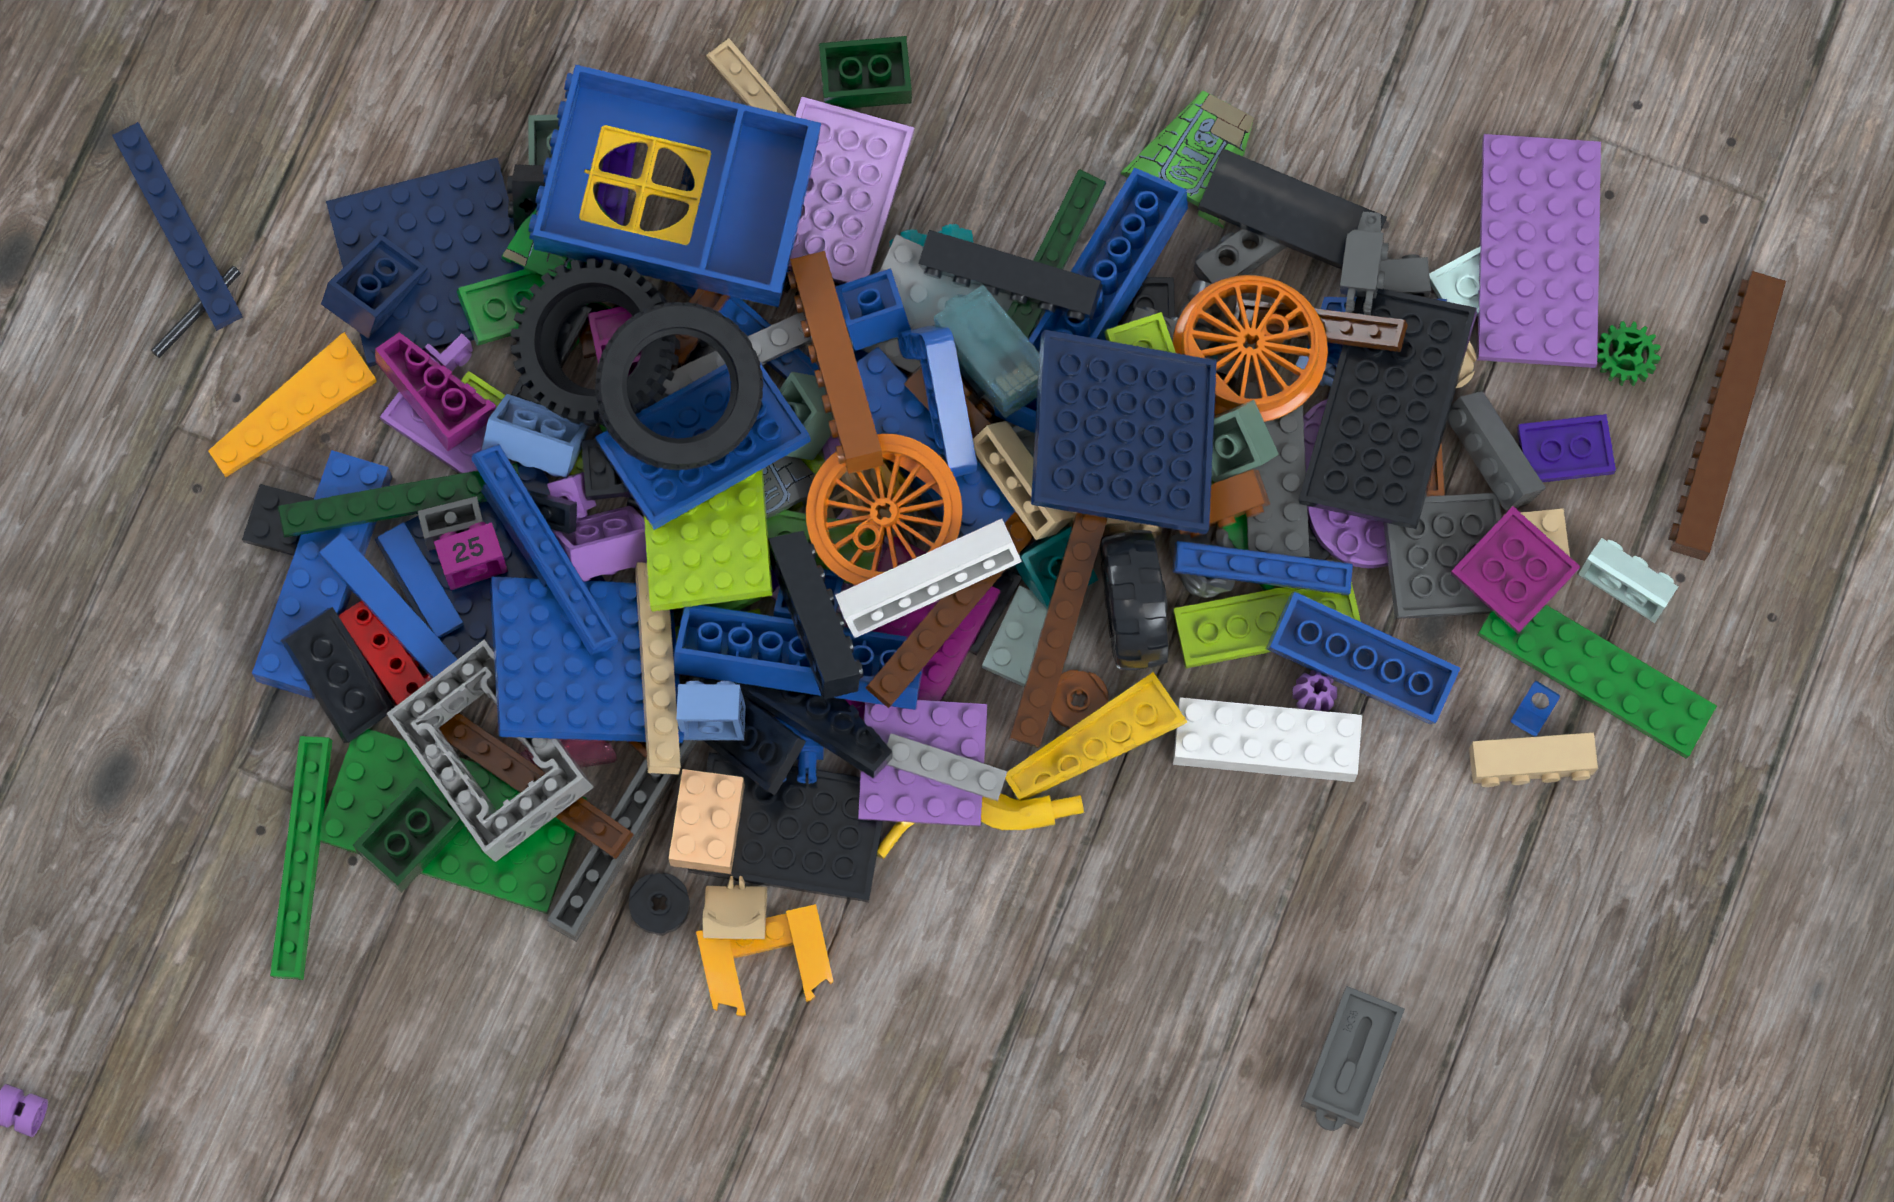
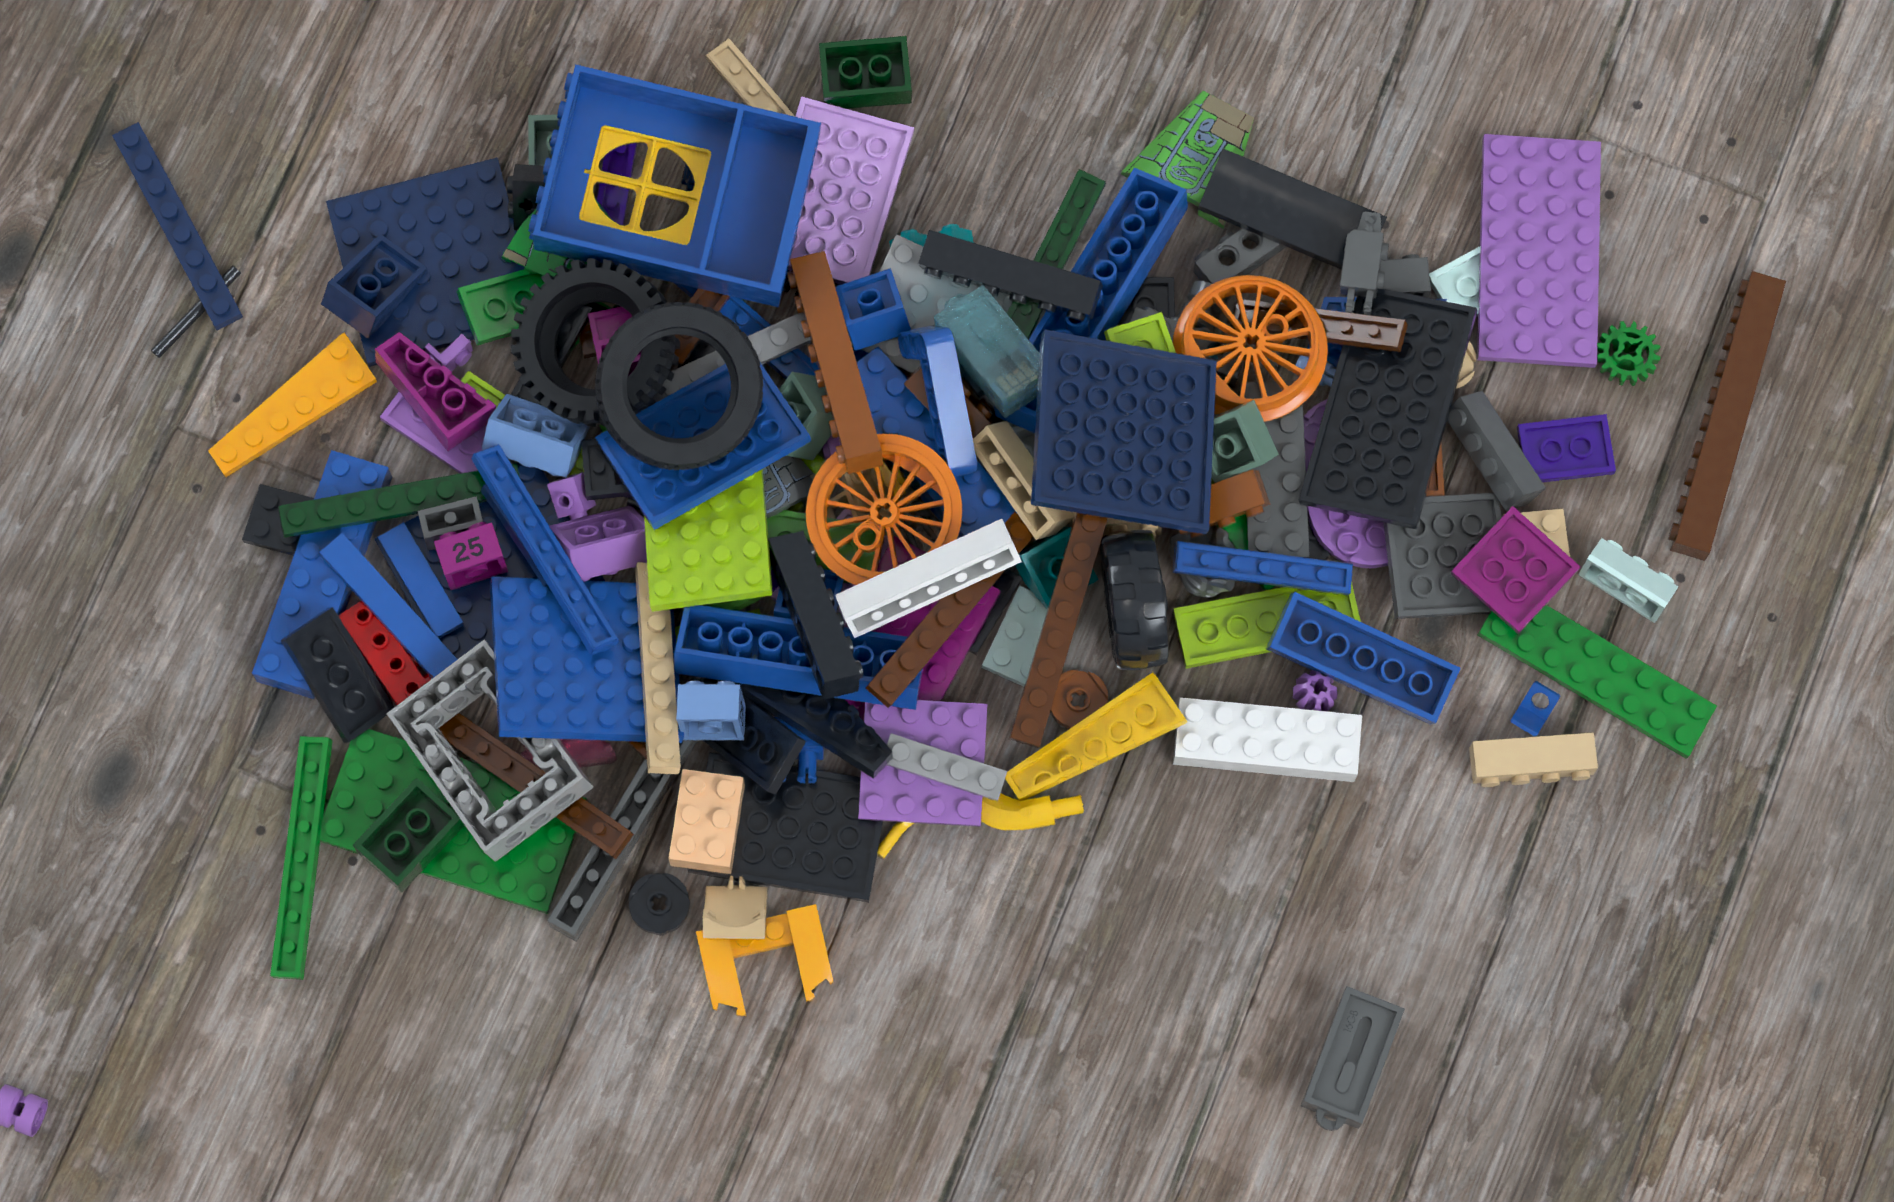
(558, 512): black plate -> none

